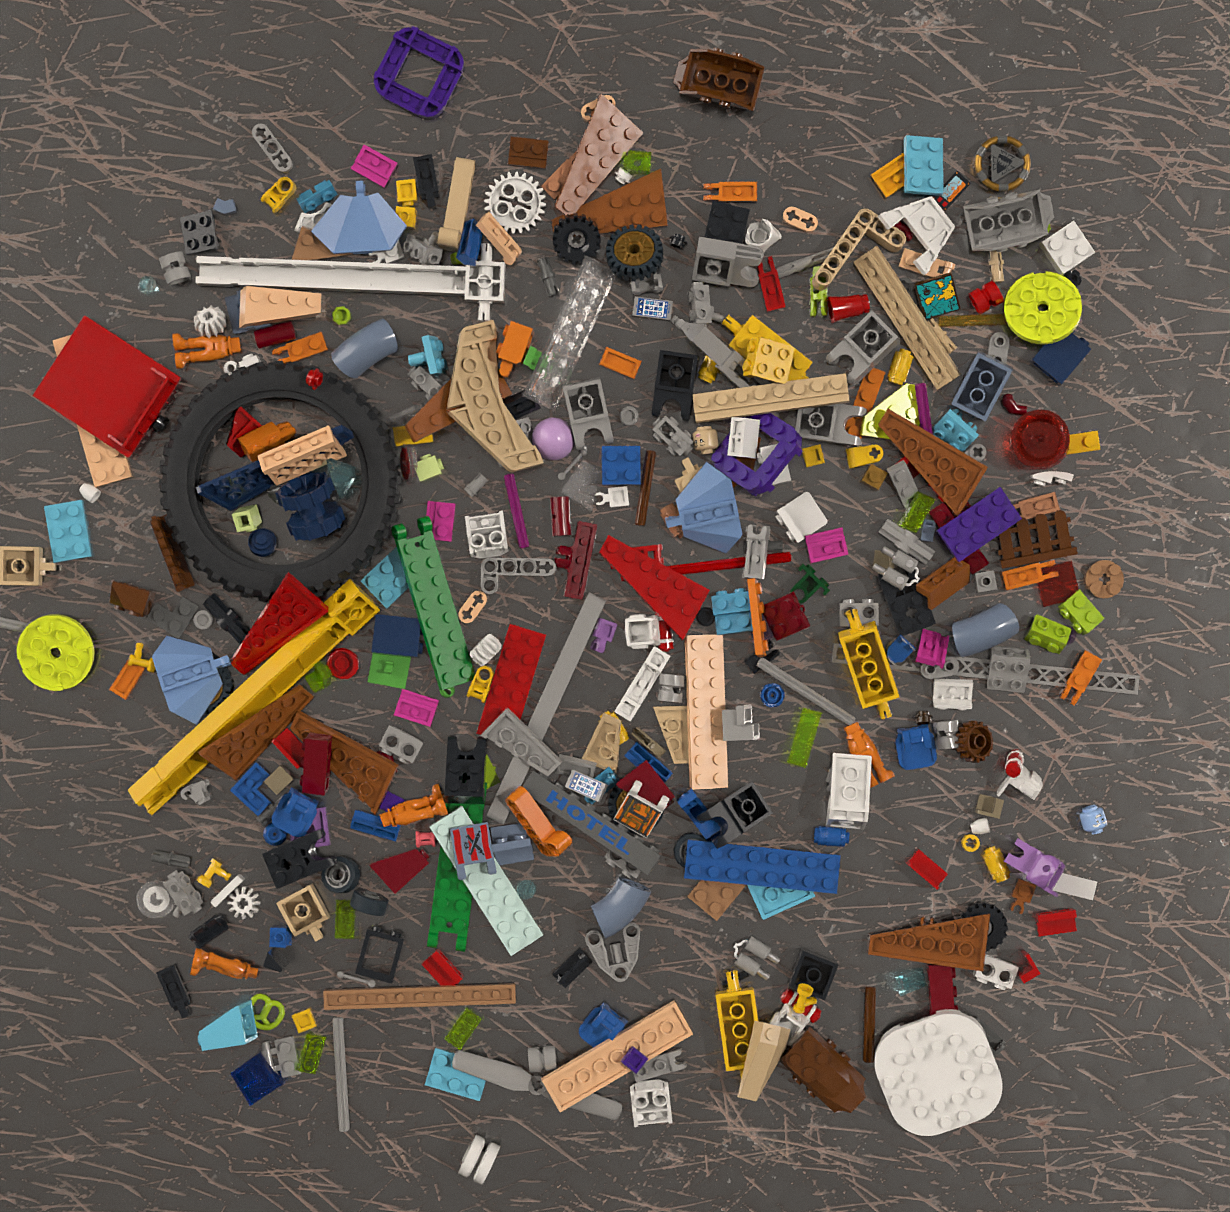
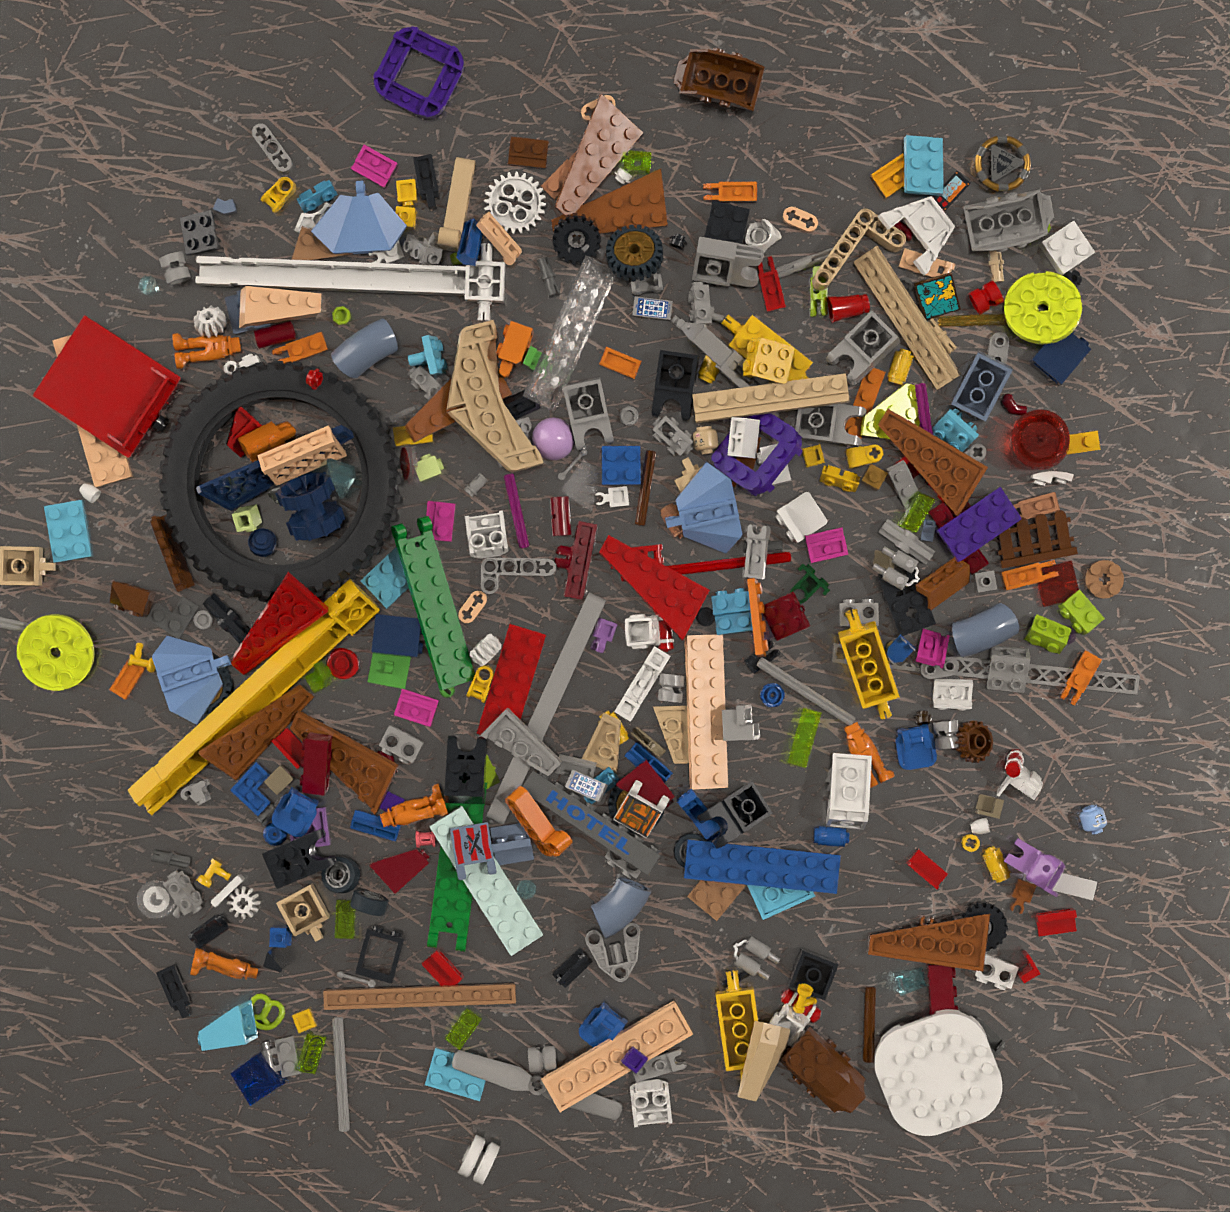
(848, 482): none -> yellow hinge

